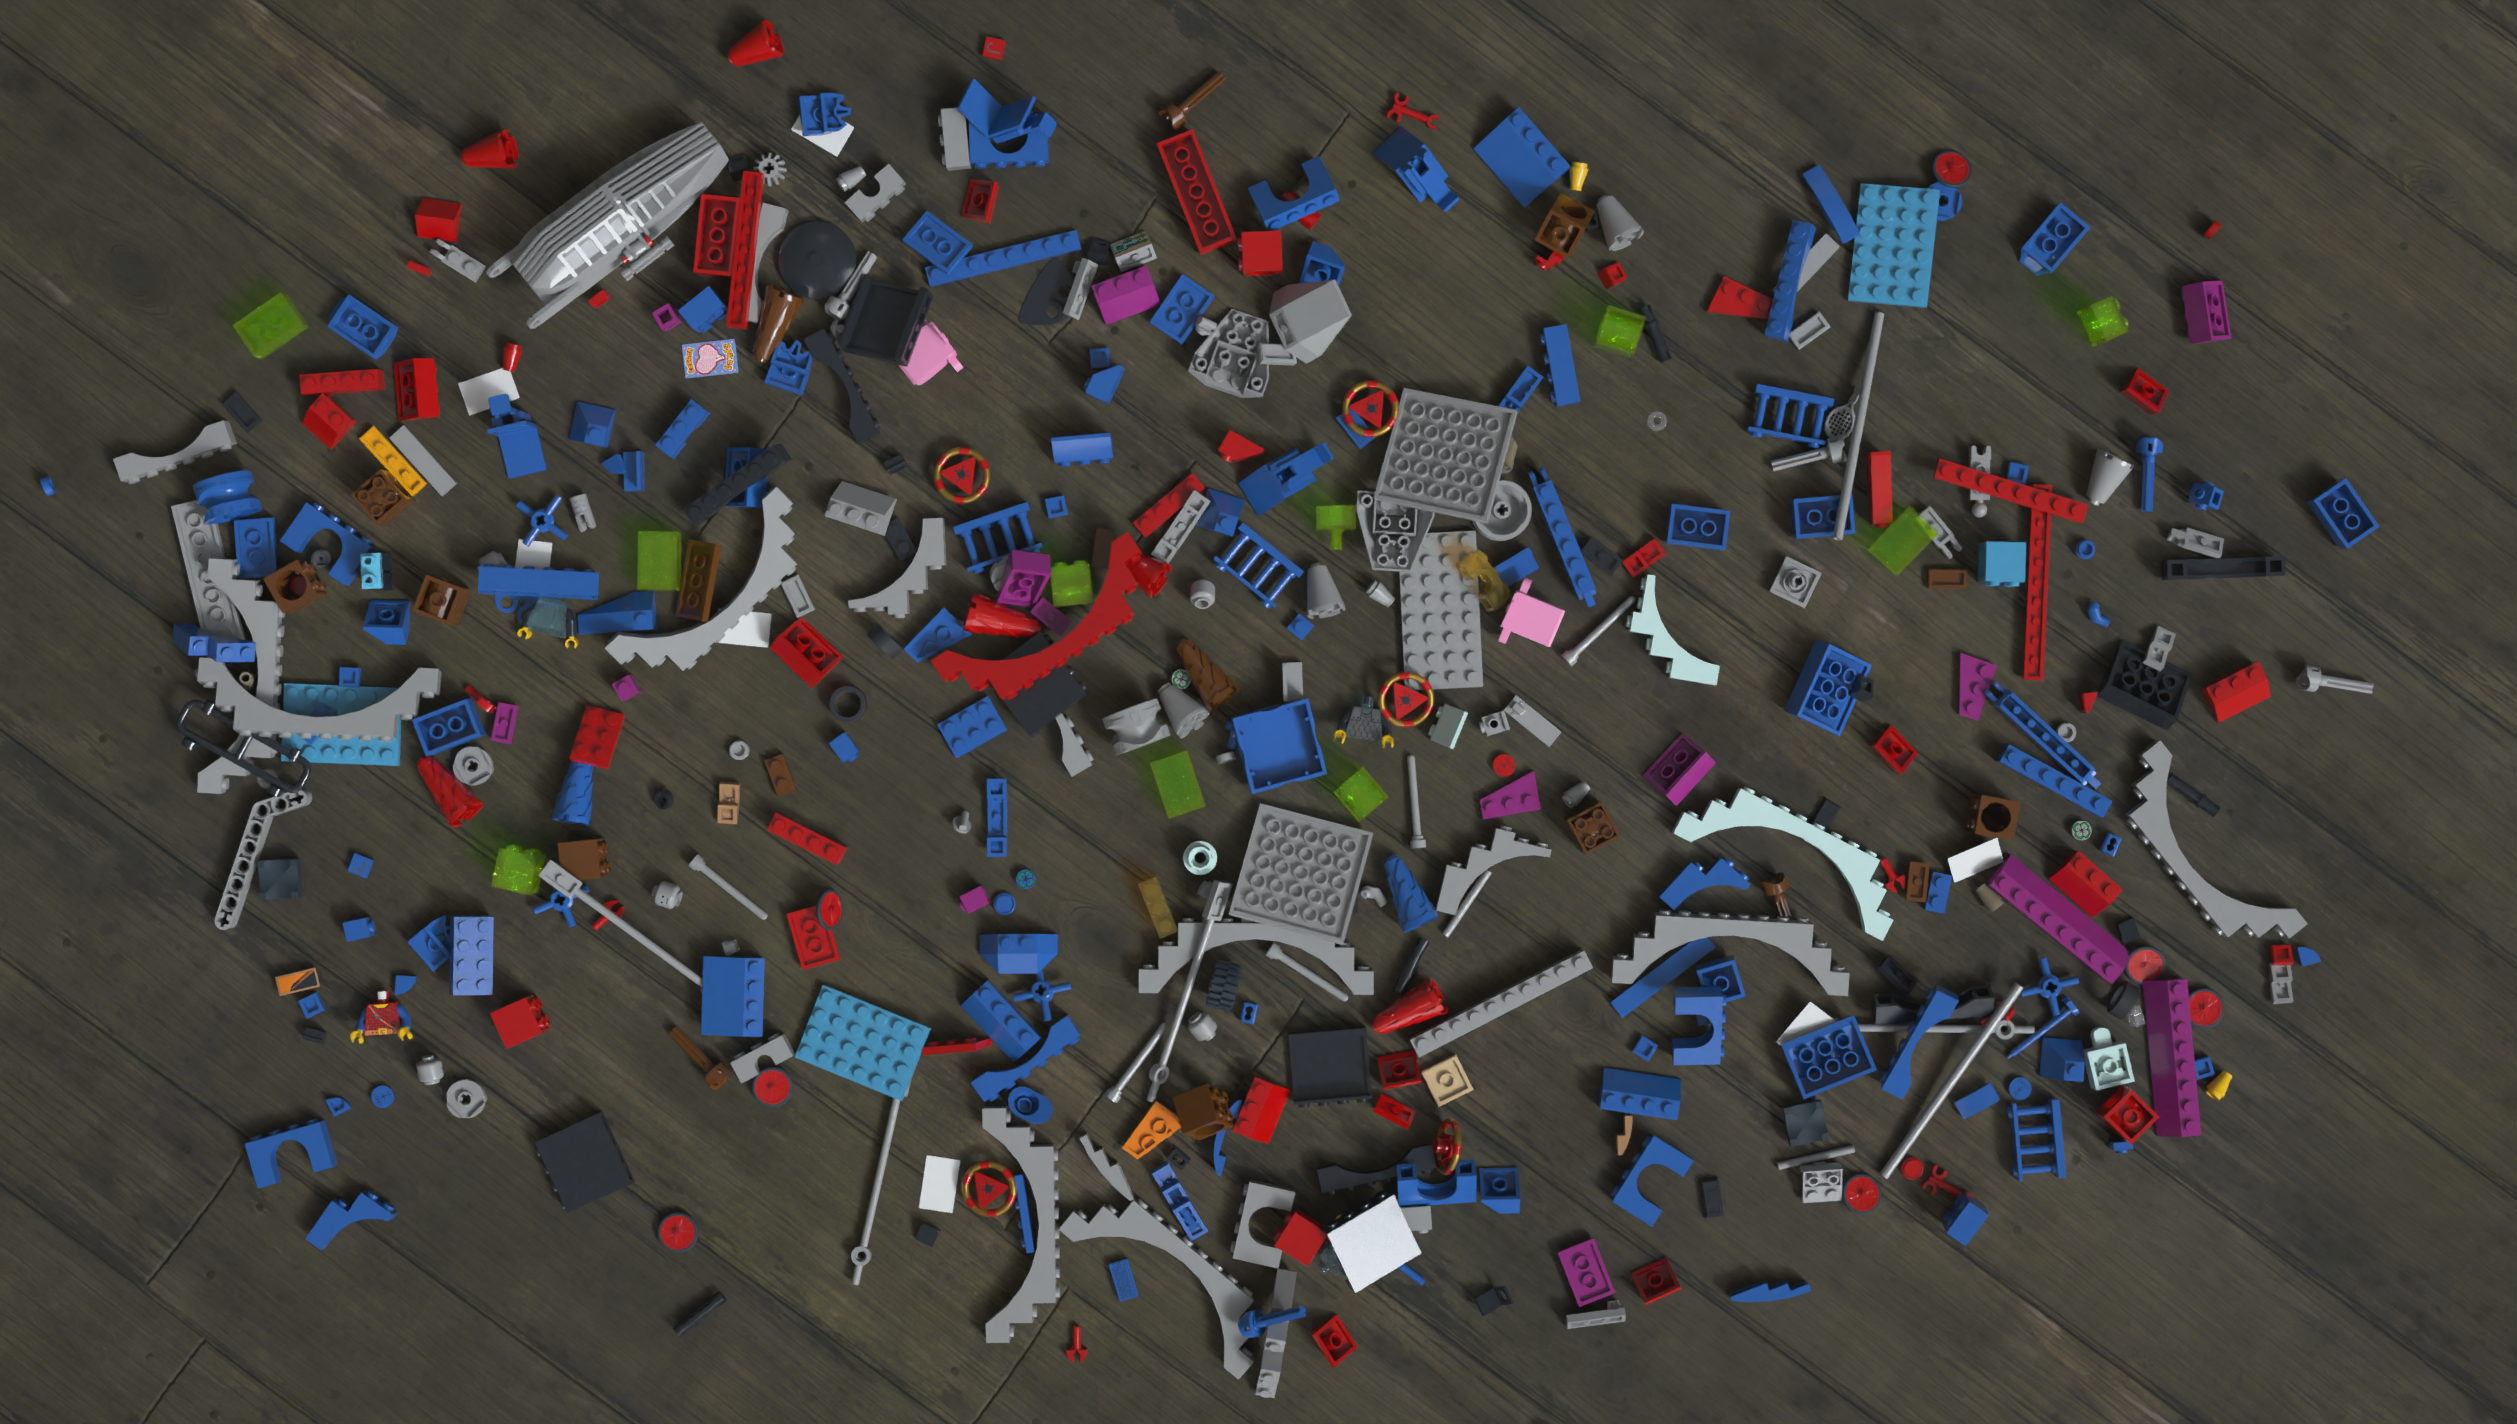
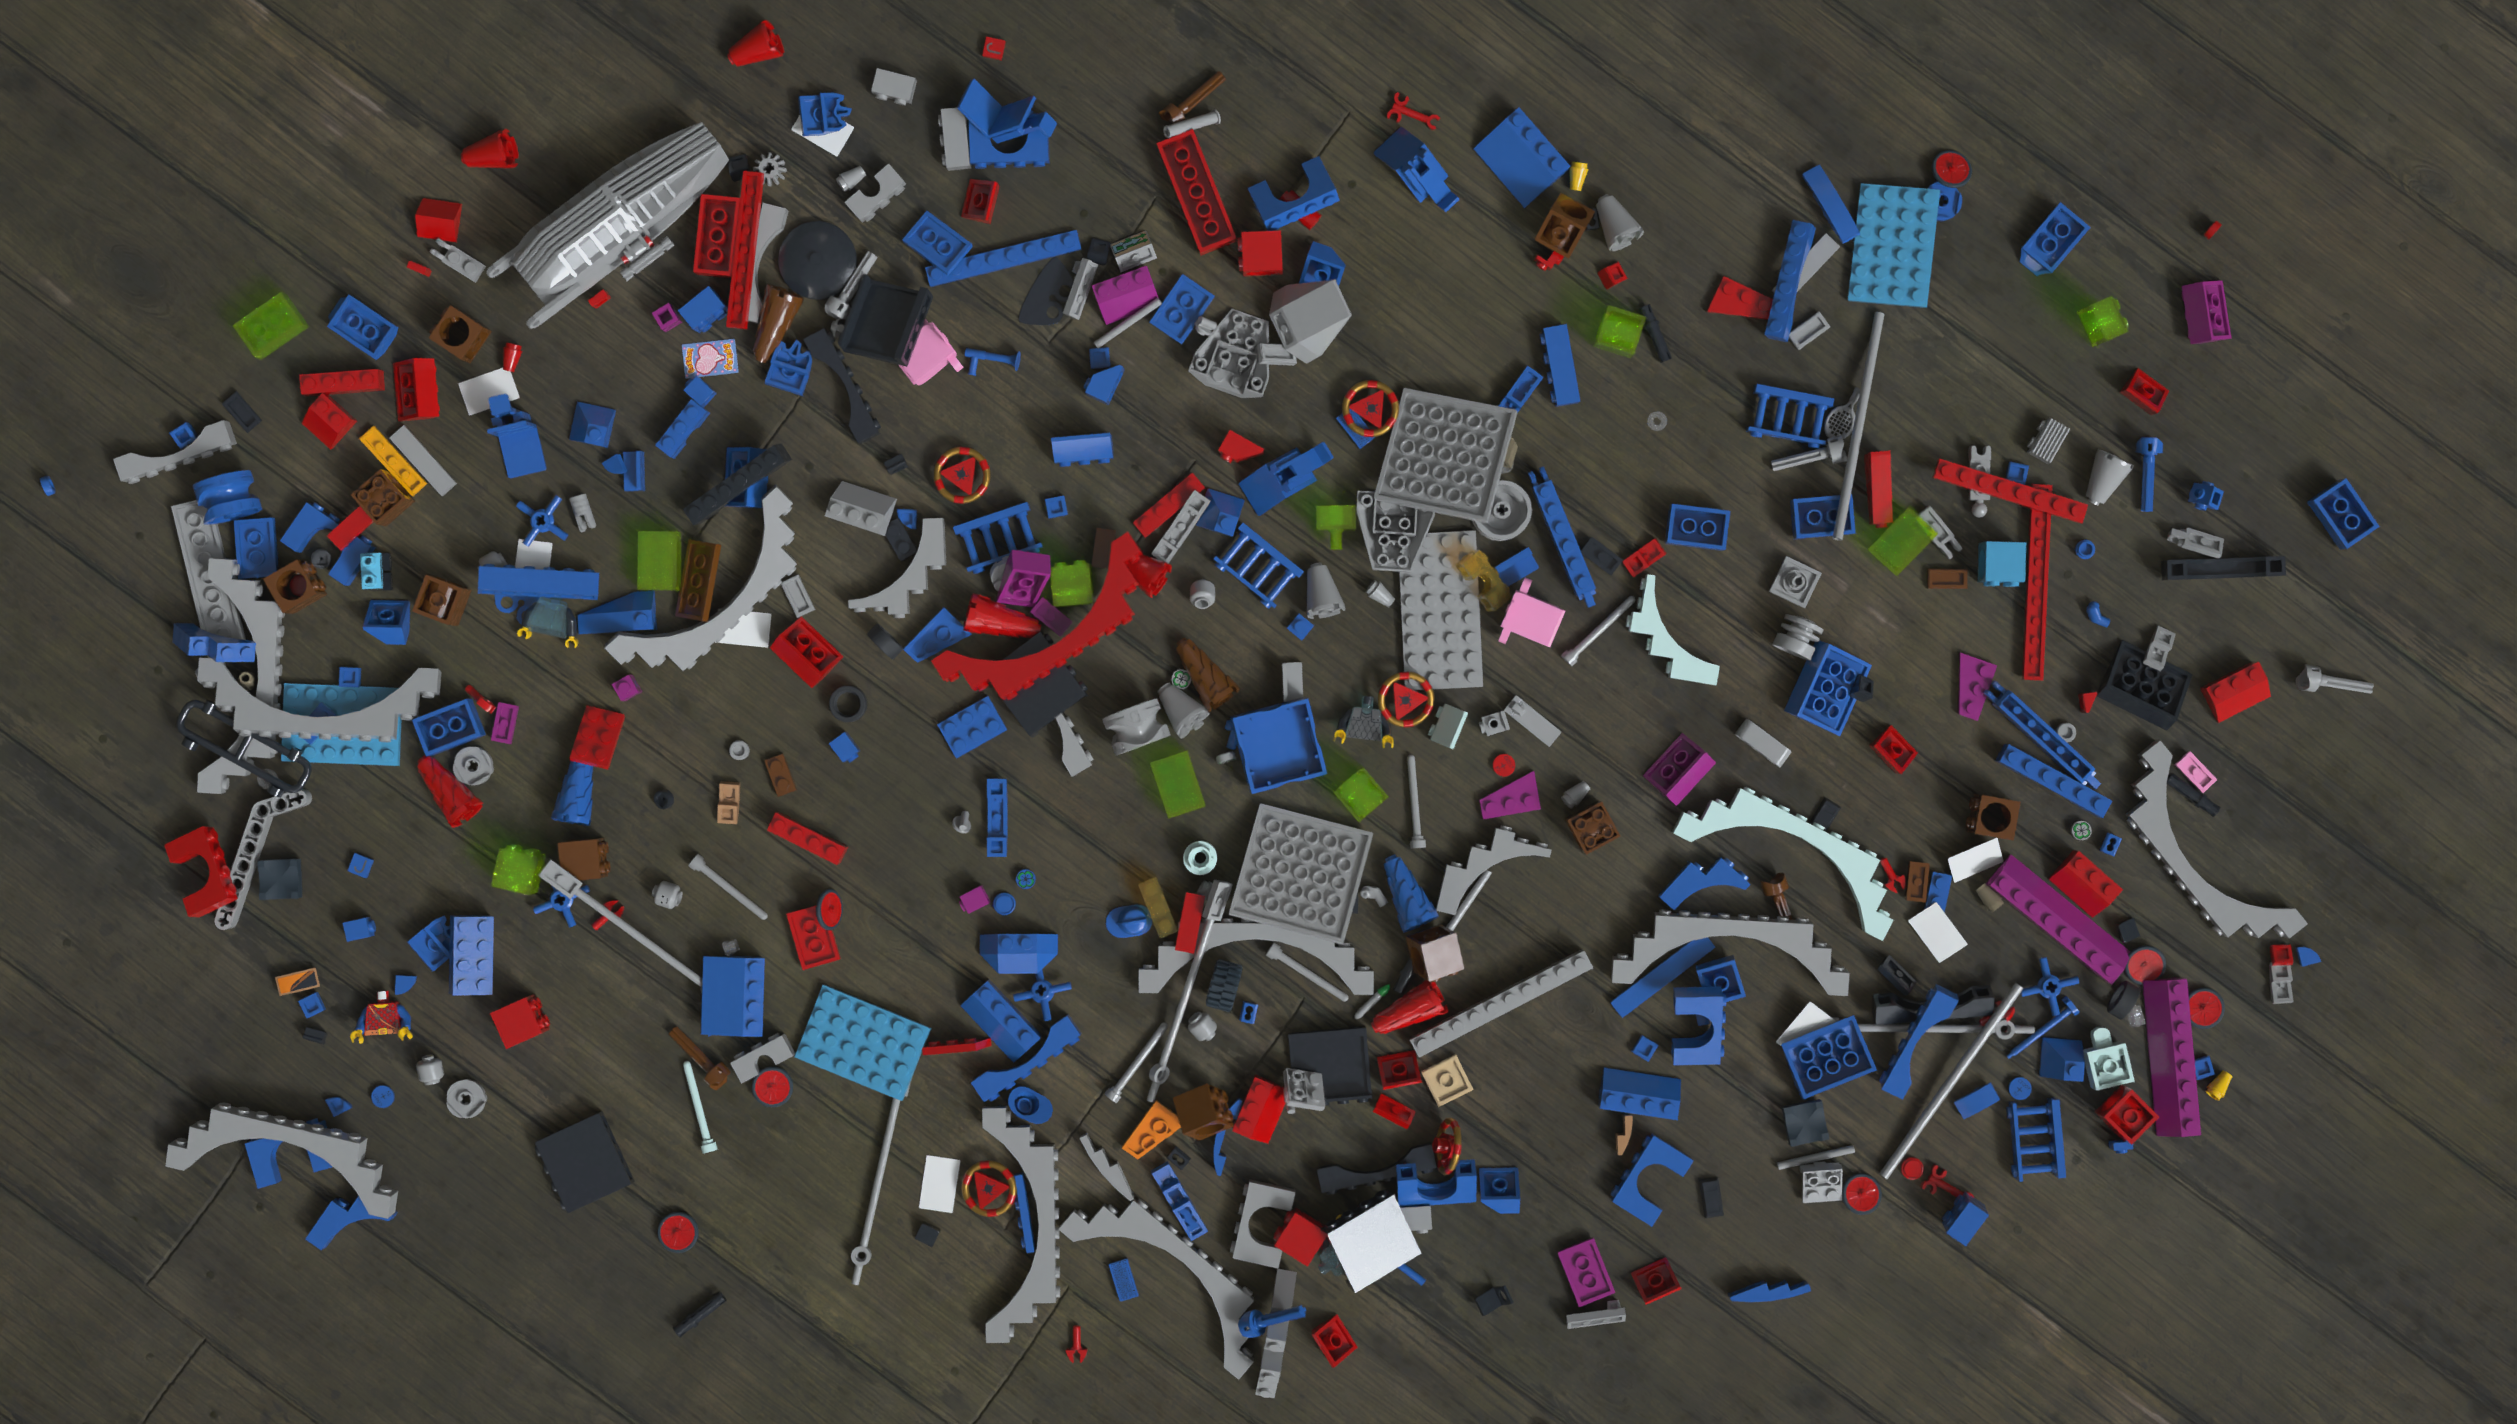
(184, 435): none -> blue brick
(219, 887): none -> red arch
(338, 1148): none -> light grey arch
(350, 528): none -> red tile
(477, 334): none -> reddish brown brick
(699, 391): none -> blue brick
(707, 1144): none -> light aqua piece
(893, 86): none -> light grey brick
(908, 517): none -> blue tile
(1013, 360): none -> blue piece
(1127, 323): none -> light grey piece
(1129, 921): none -> blue piece
(1190, 923): none -> red tile
(1192, 123): none -> light grey pin
(1303, 1090): none -> light grey plate
(1372, 1001): none -> light grey piece
(1435, 953): none -> brick
(1763, 743): none -> light grey beam
(1798, 637): none -> light grey wheel
(1937, 932): none -> white sticker
(2048, 440): none -> light grey brick
(2195, 772): none -> bright pink plate

